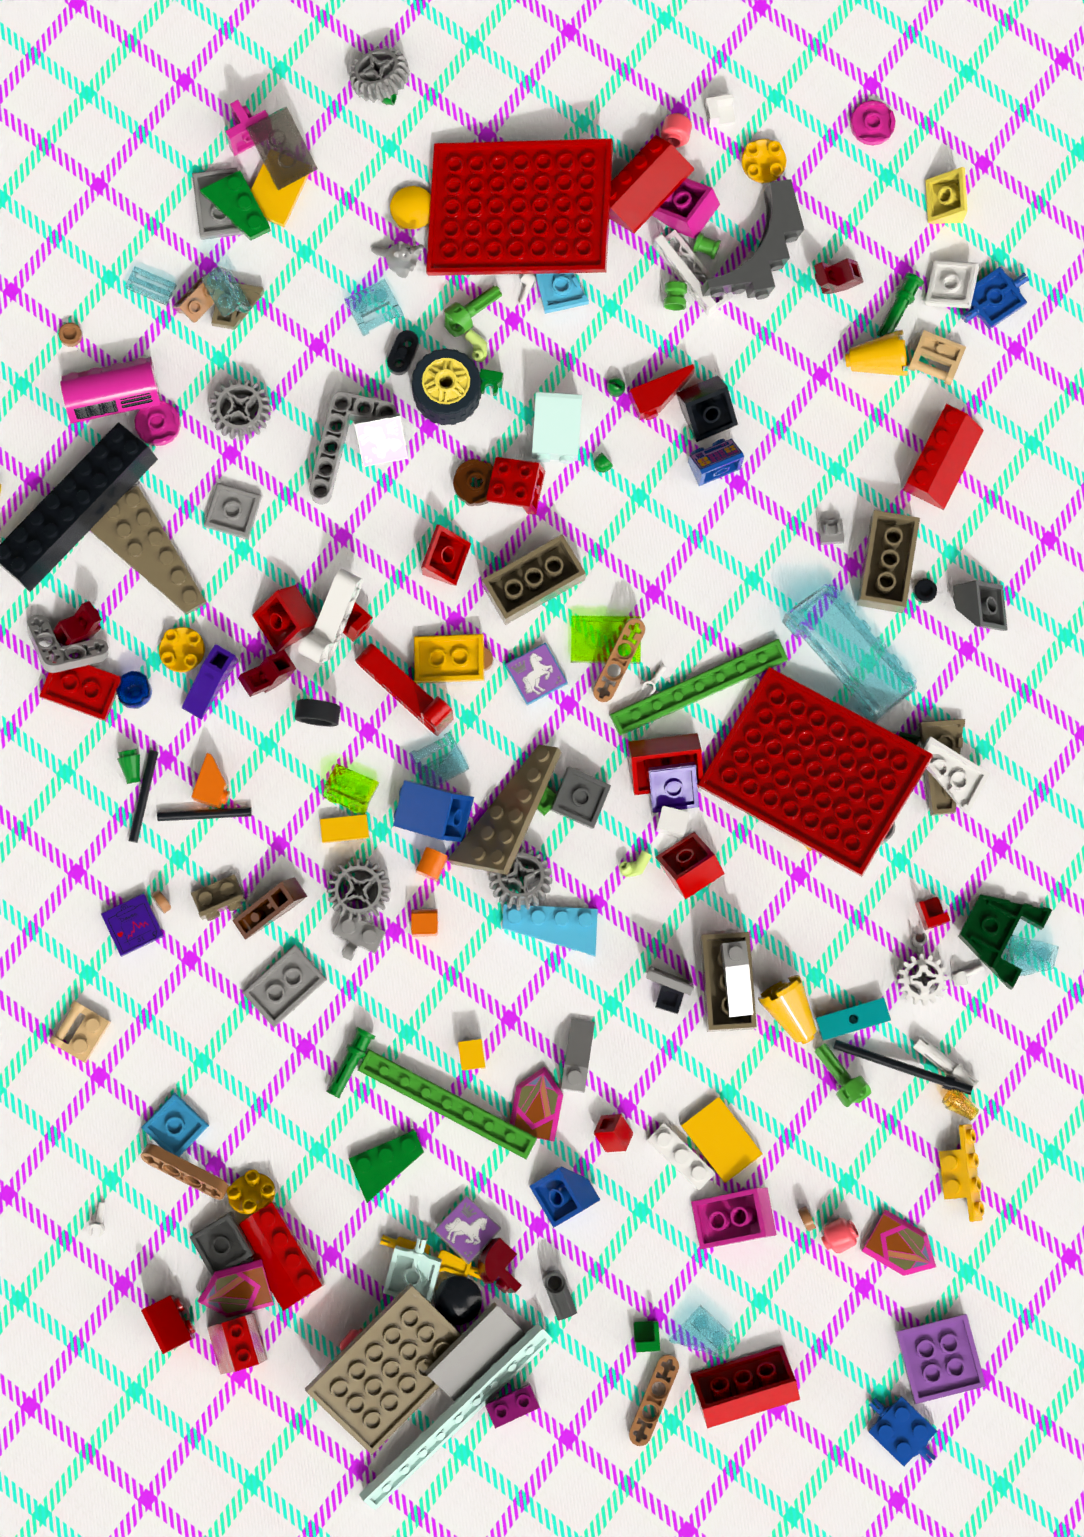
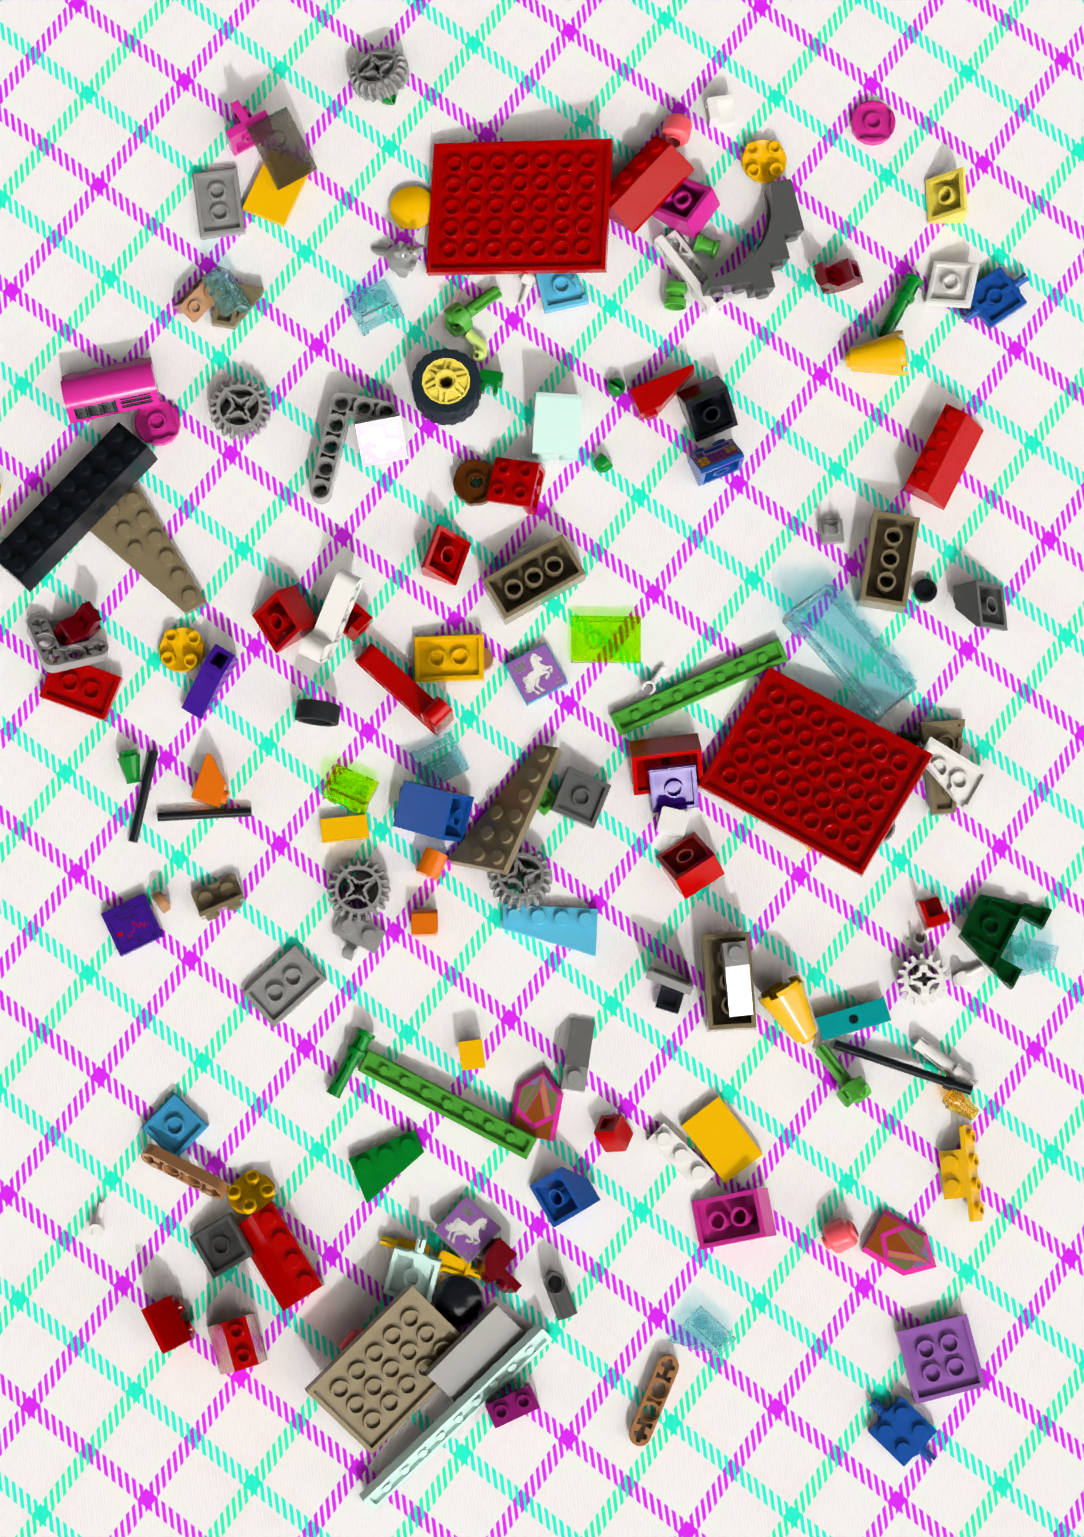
(70, 334): medium nougat tile -> none
(86, 1036): tan plate -> none
(134, 690): clear blue hair -> none
(168, 293): clear light blue tile -> none
(232, 511): light grey tile -> none
(238, 204): green wing -> none
(238, 1290): tile -> none
(269, 675): dark red brick -> none
(270, 907): reddish brown slope -> none
(402, 353): black plate -> none
(622, 661): medium nougat beam -> none
(636, 867): yellowish green arm -> none
(646, 1336): green panel -> none
(745, 1386): red slope -> none
(806, 1218): medium nougat tile -> none
(938, 350): tan plate -> none

